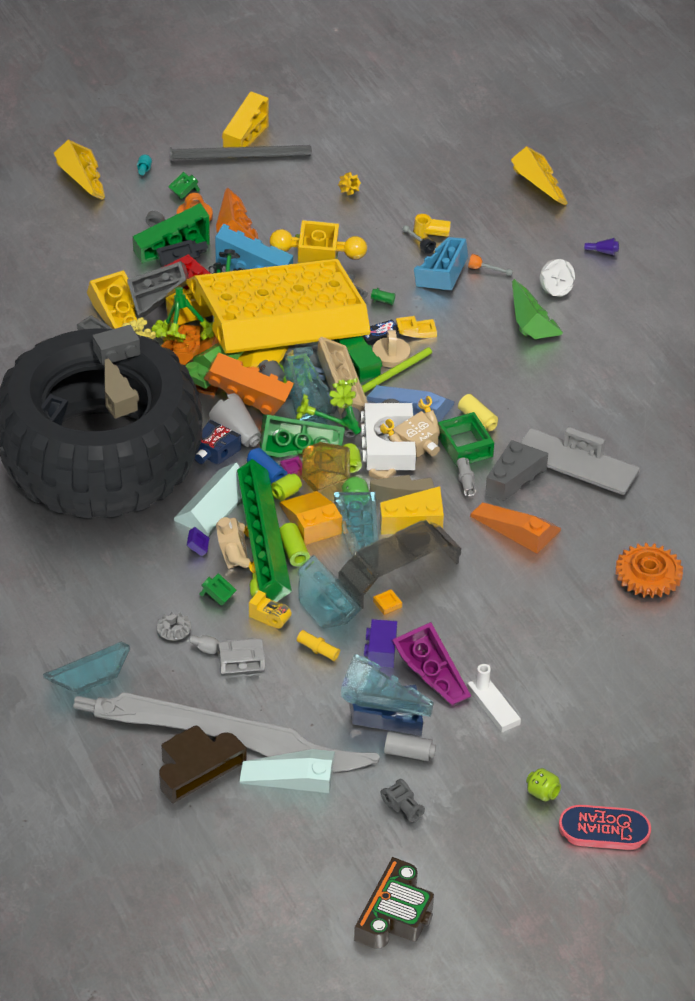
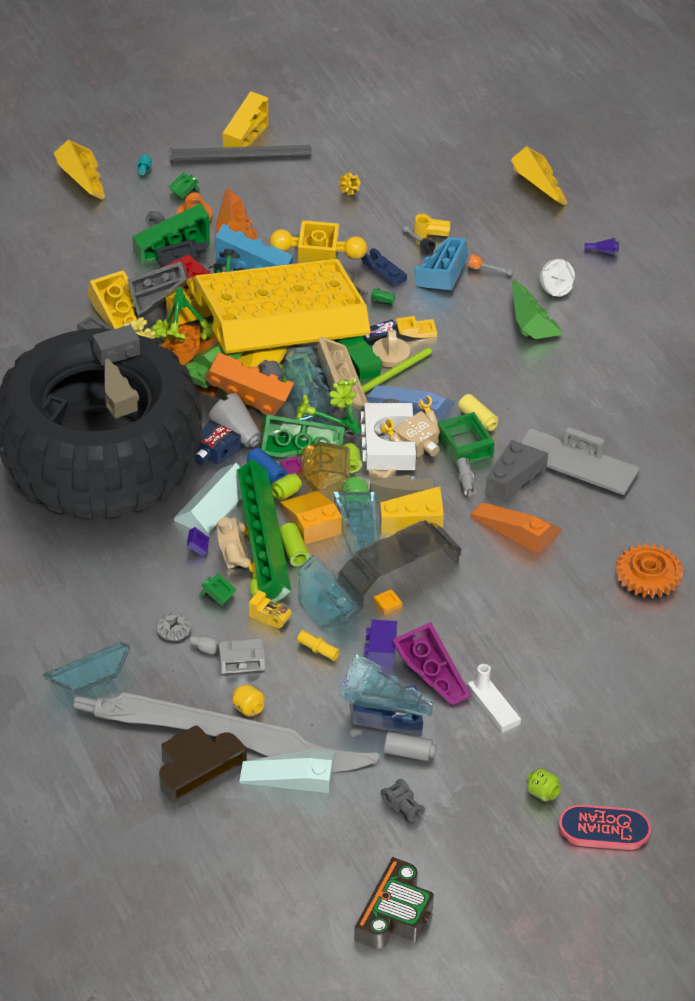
(248, 700): none -> yellow head
(384, 268): none -> dark blue hinge

